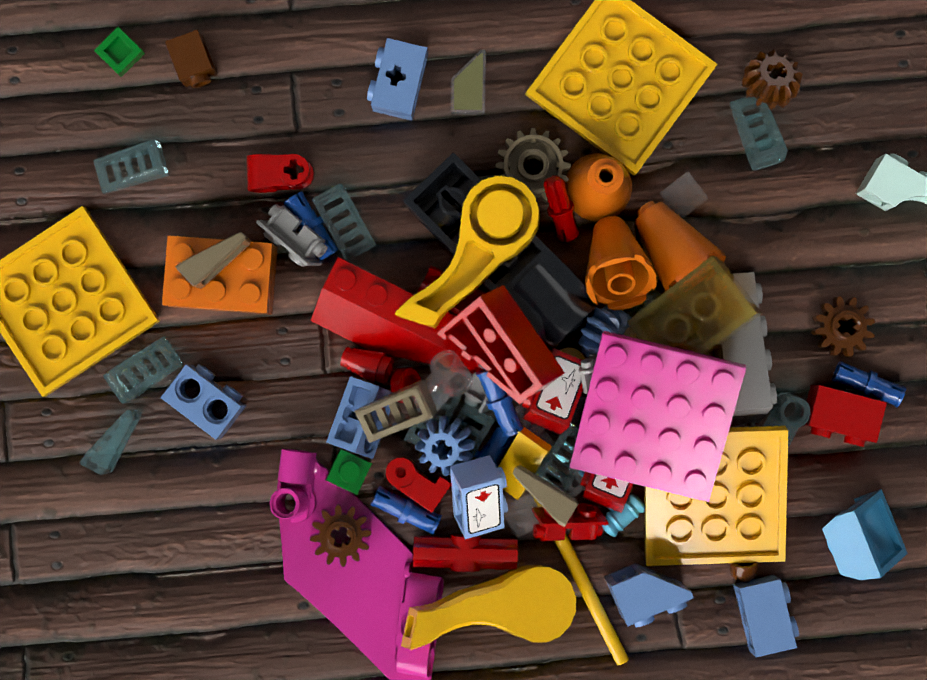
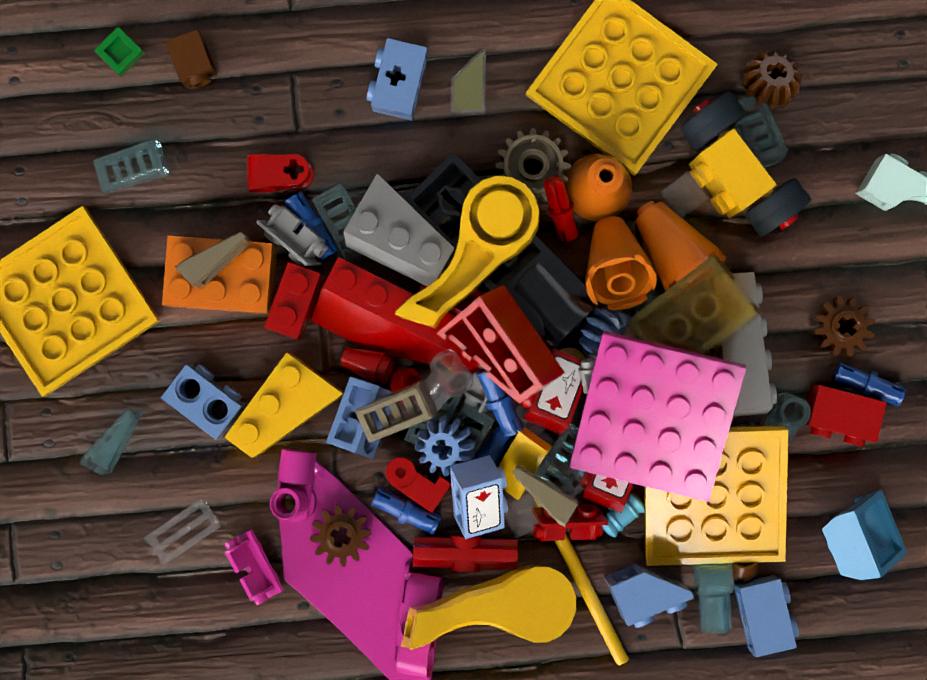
(119, 388): clear light blue slope -> none
(158, 548): none -> clear tile
(248, 553): none -> dark pink hinge
(282, 405): none -> yellow wedge
(294, 301): none -> red brick
(348, 471): green plate -> none
(397, 235): none -> light grey wedge
(714, 586): none -> clear light blue piece
(734, 172): none -> brick

